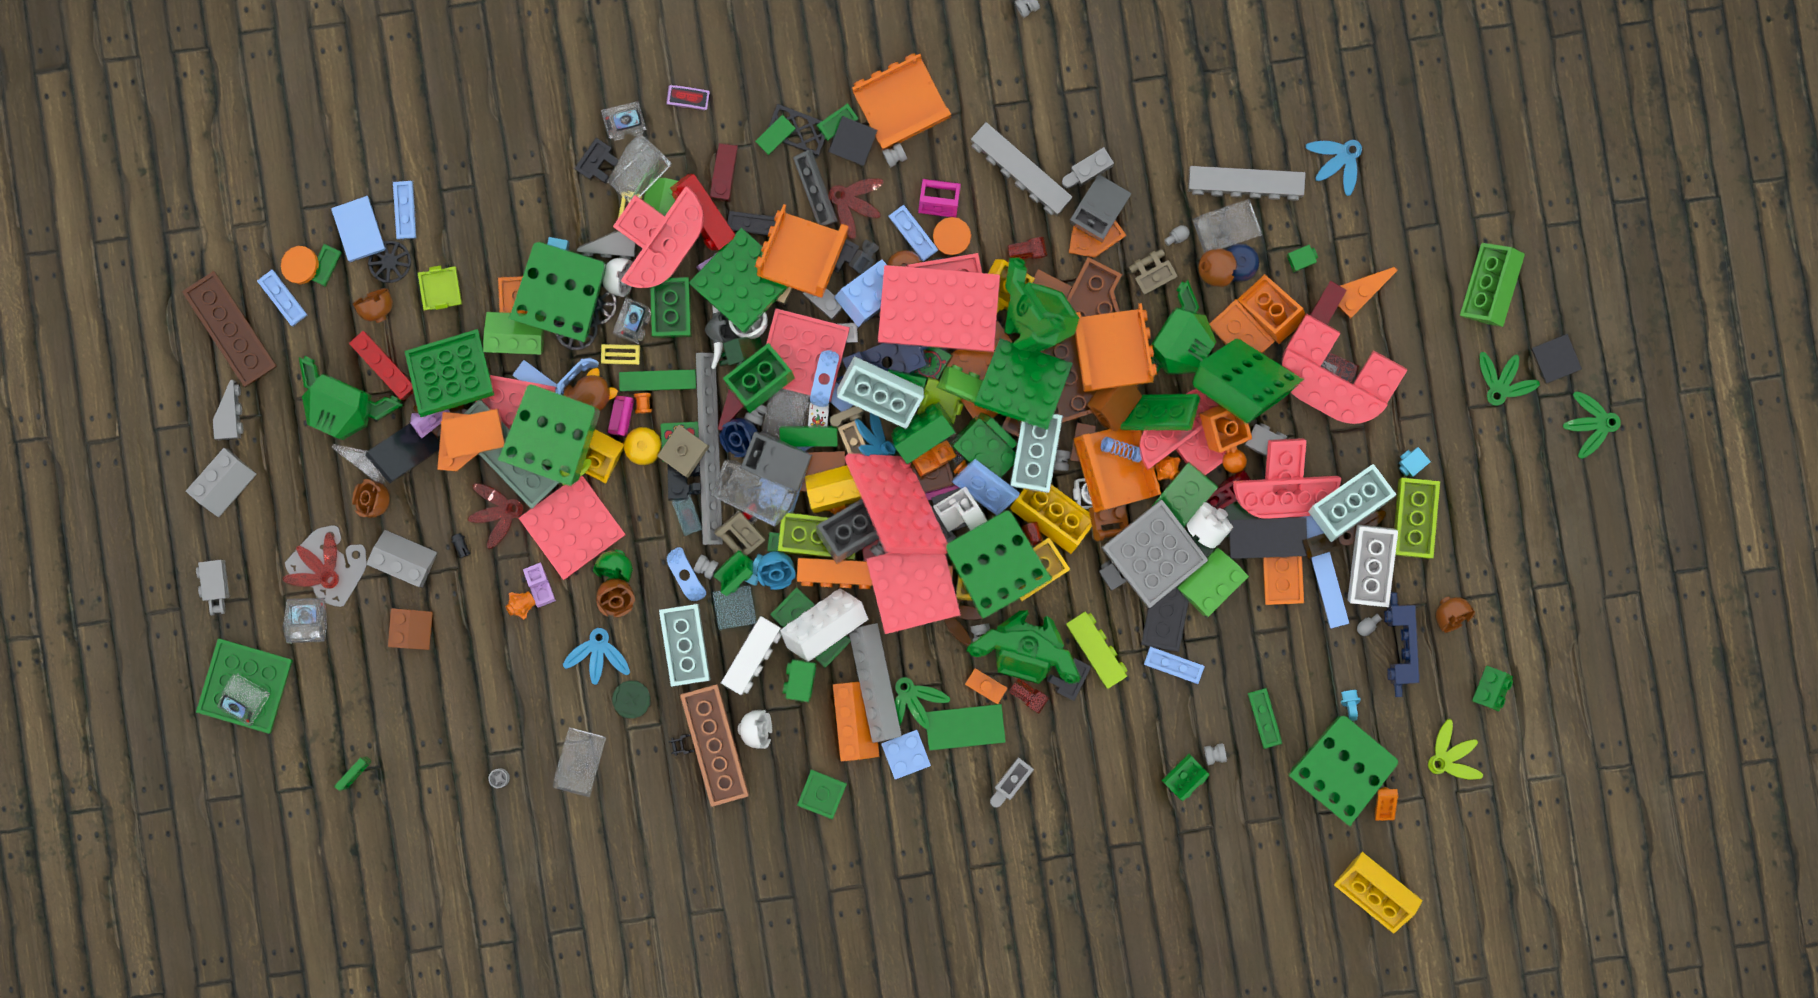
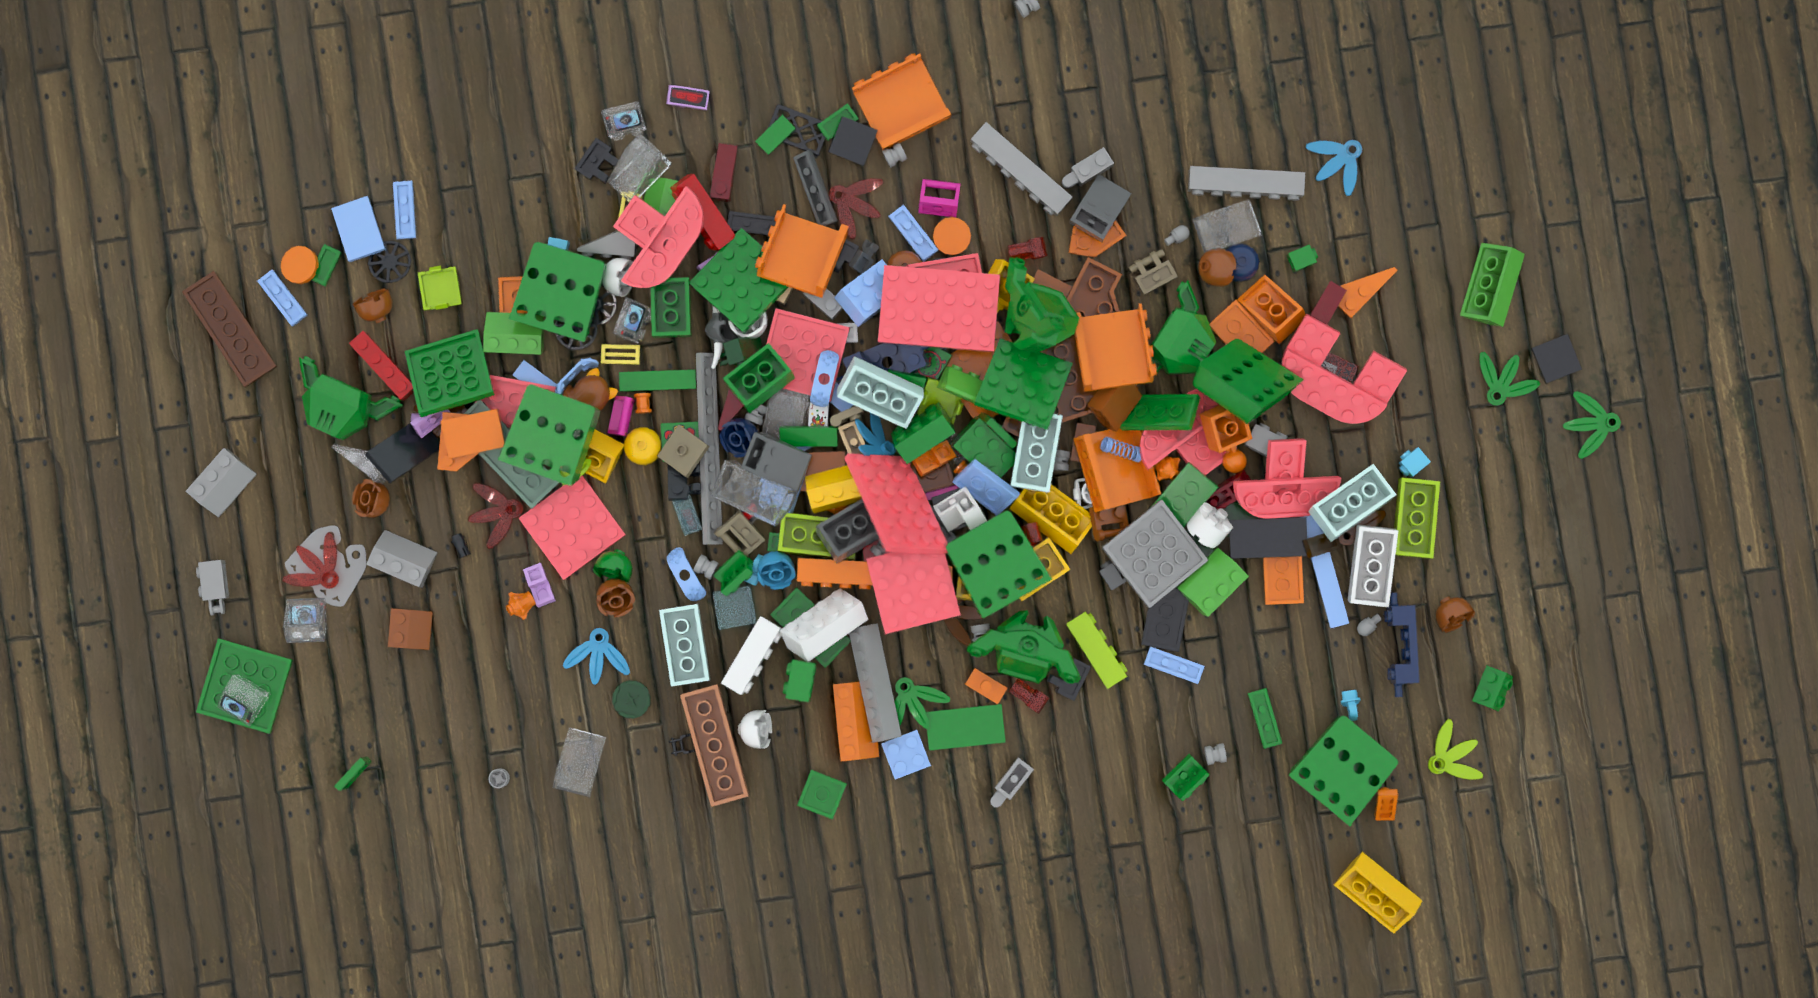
(227, 418): light grey slope -> none

